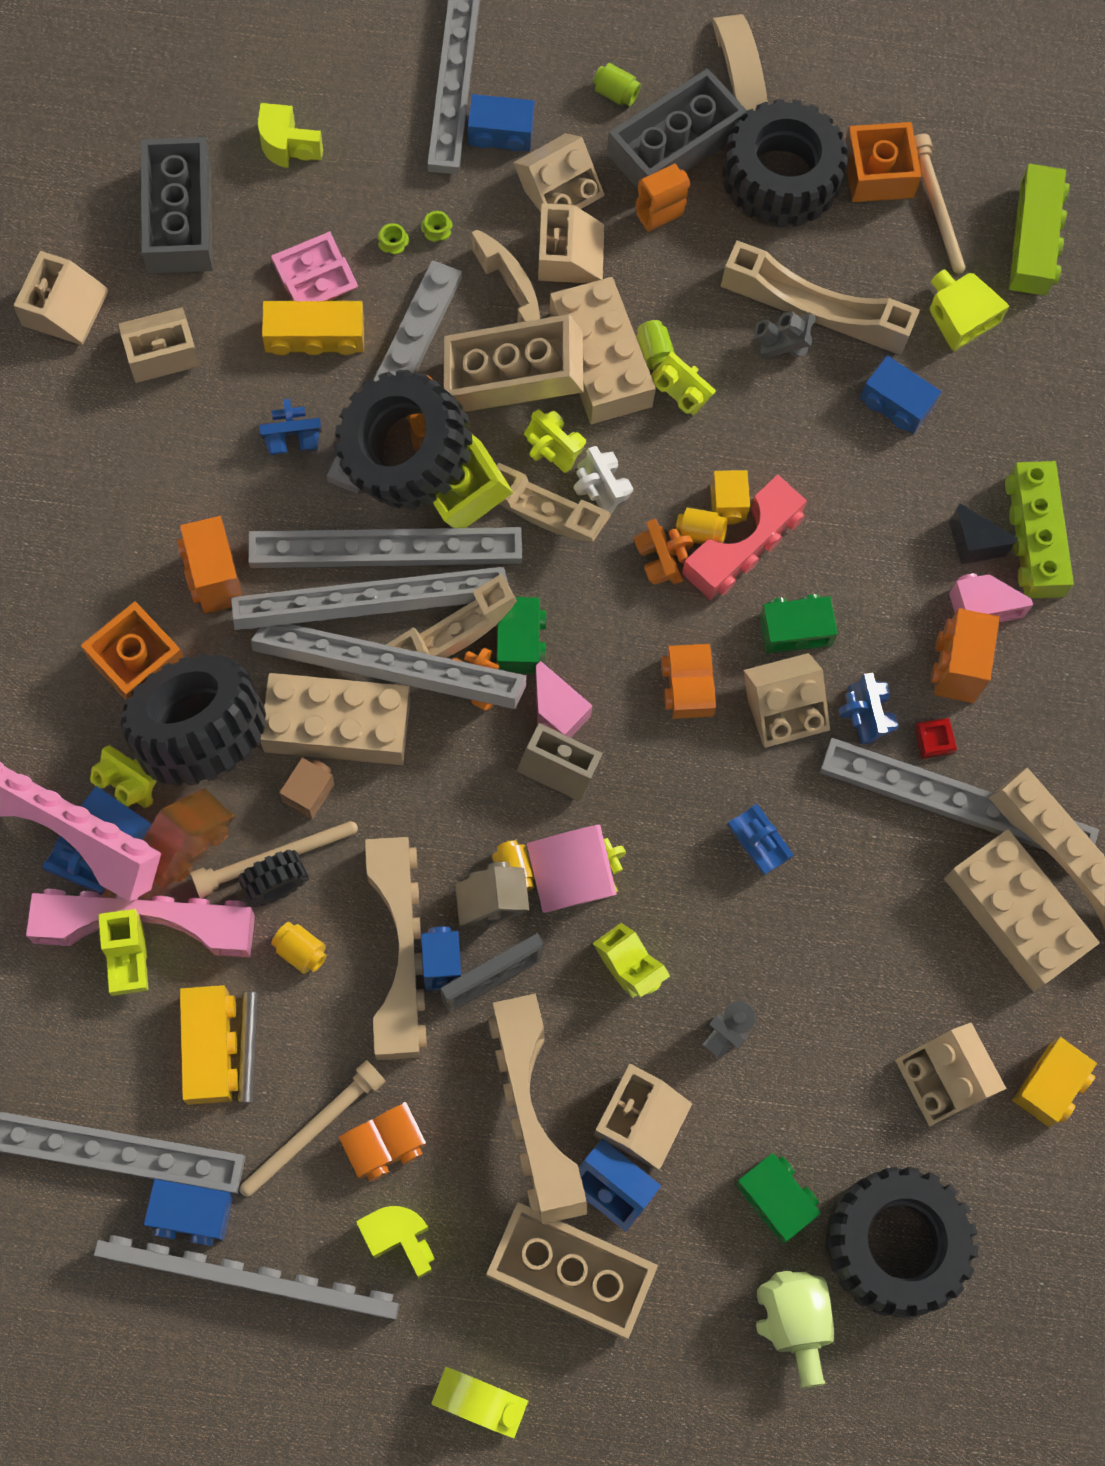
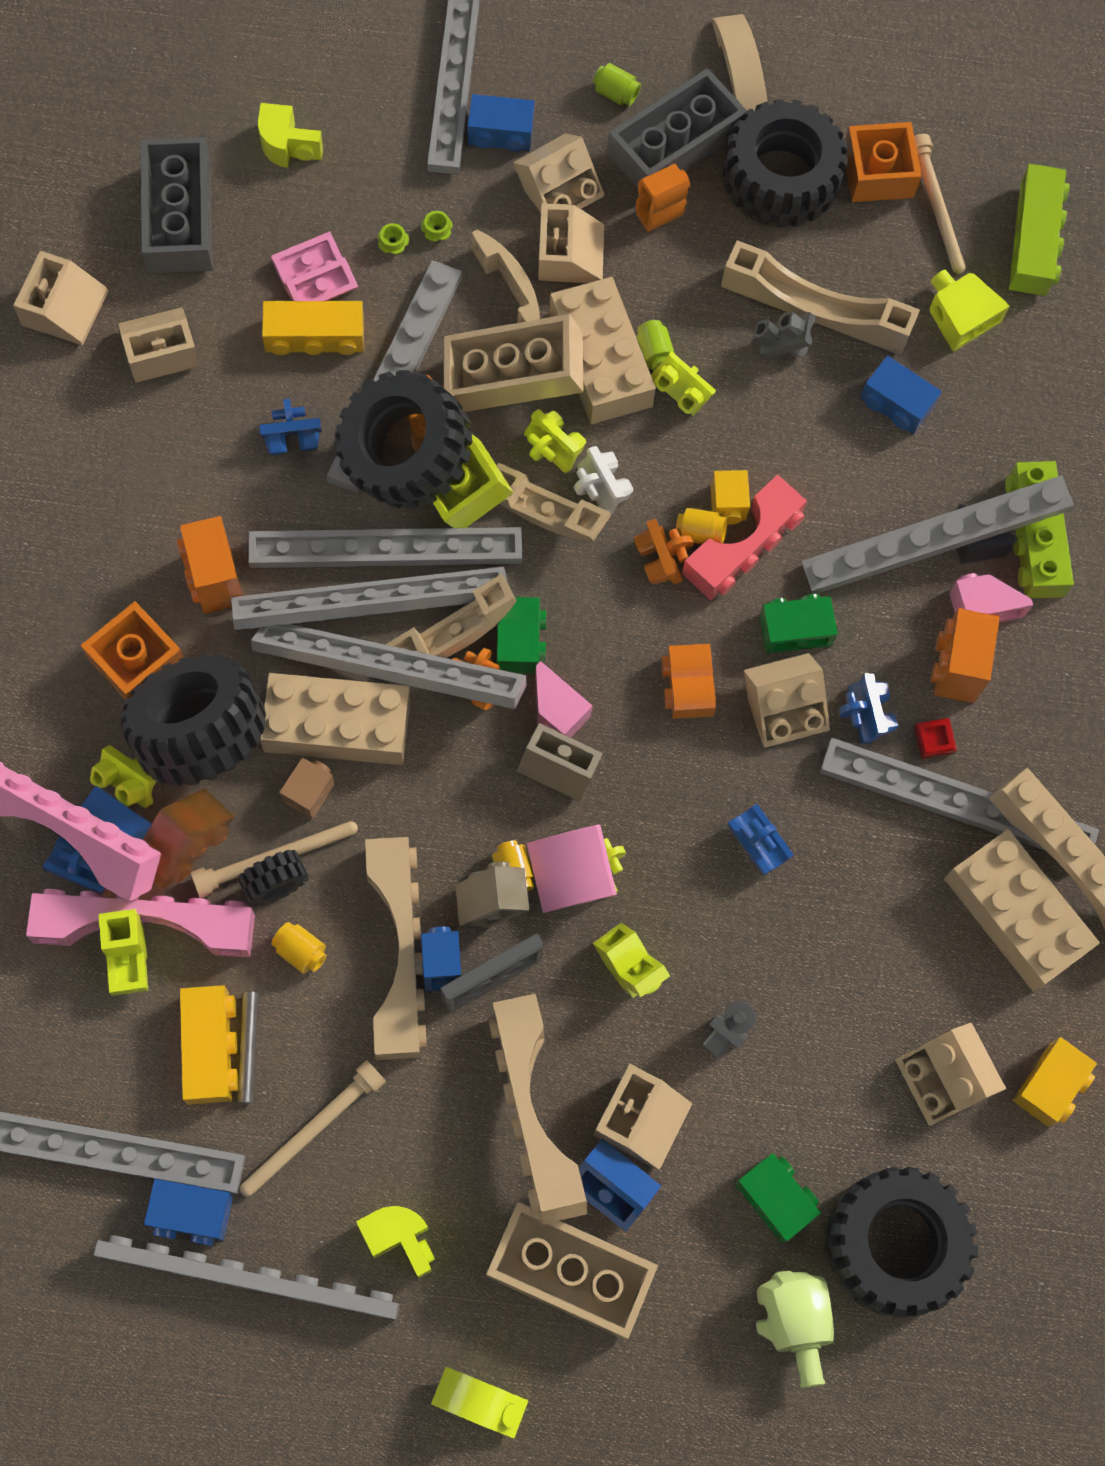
(382, 1142): orange brick -> none
(937, 535): none -> light grey plate

